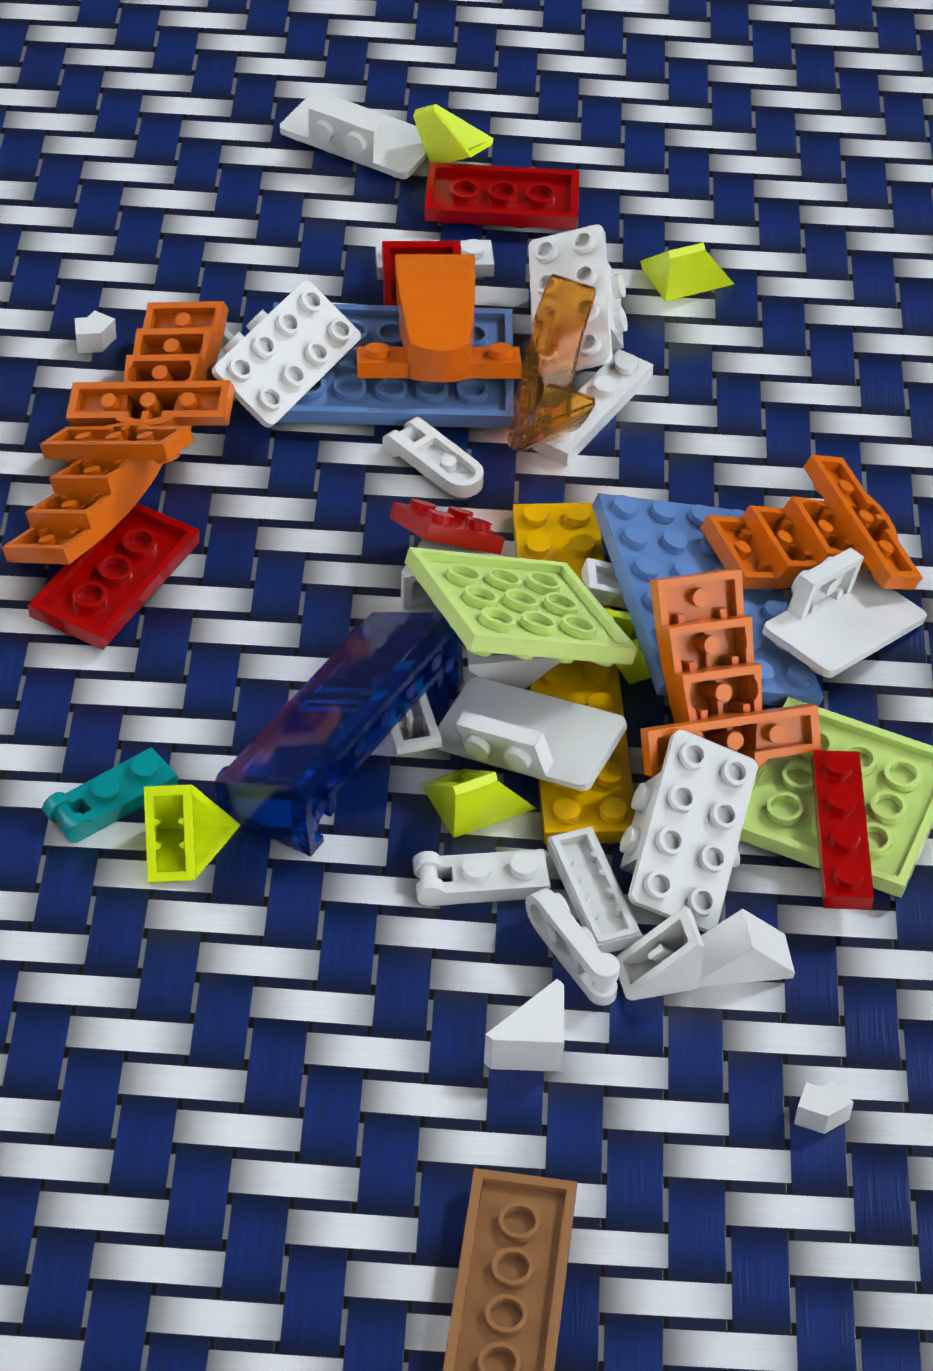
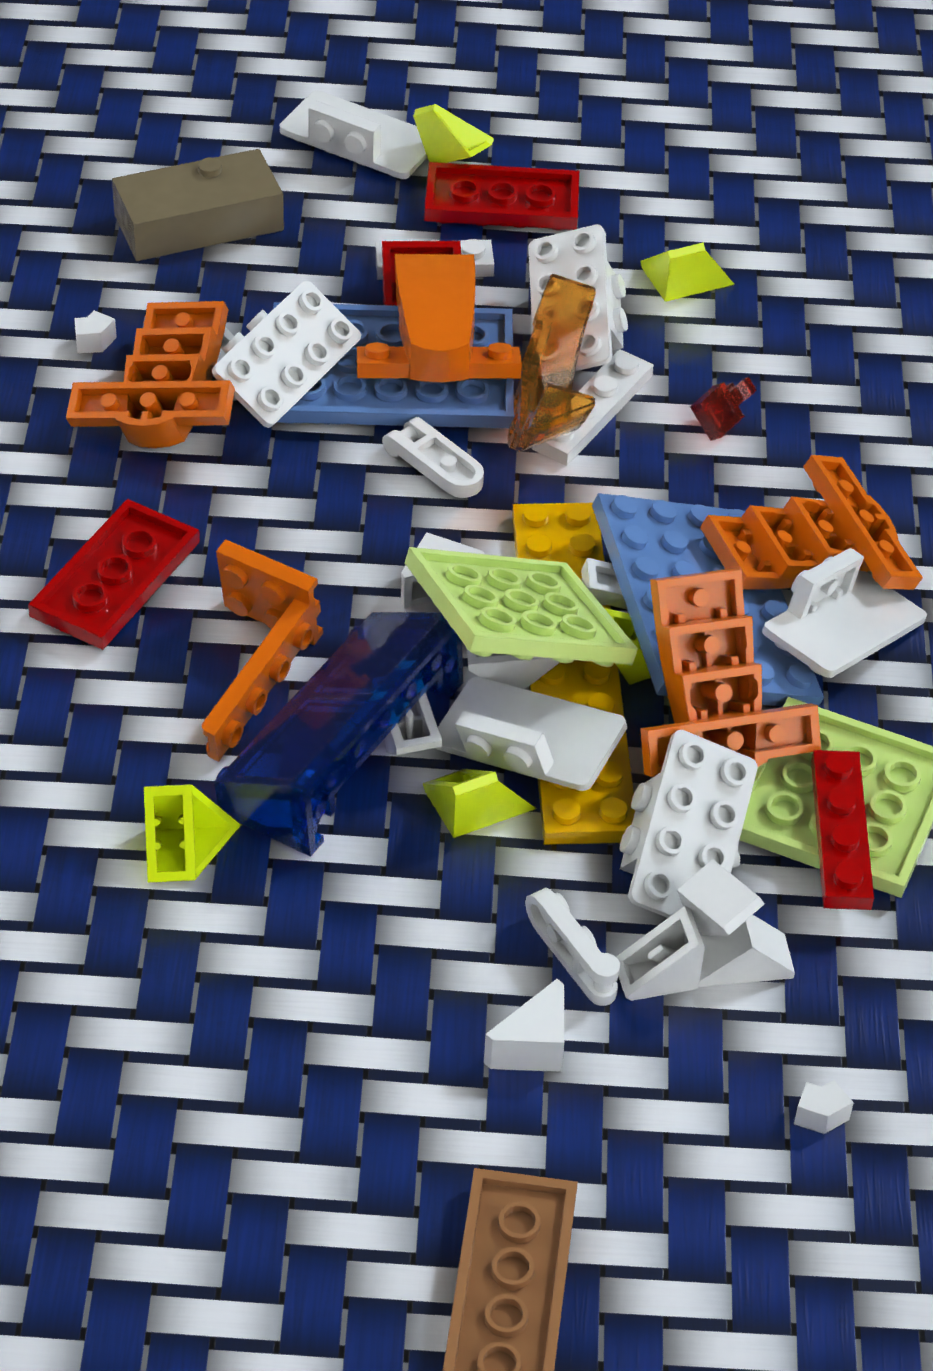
(94, 493): orange slope -> none
(108, 795): teal plate -> none
(198, 204): none -> dark tan brick
(287, 605): none -> orange bracket
(453, 527): red plate -> none
(479, 876): white plate -> none
(593, 889): white plate -> none
(718, 900): none -> white slope
(719, 407): none -> clear red plate

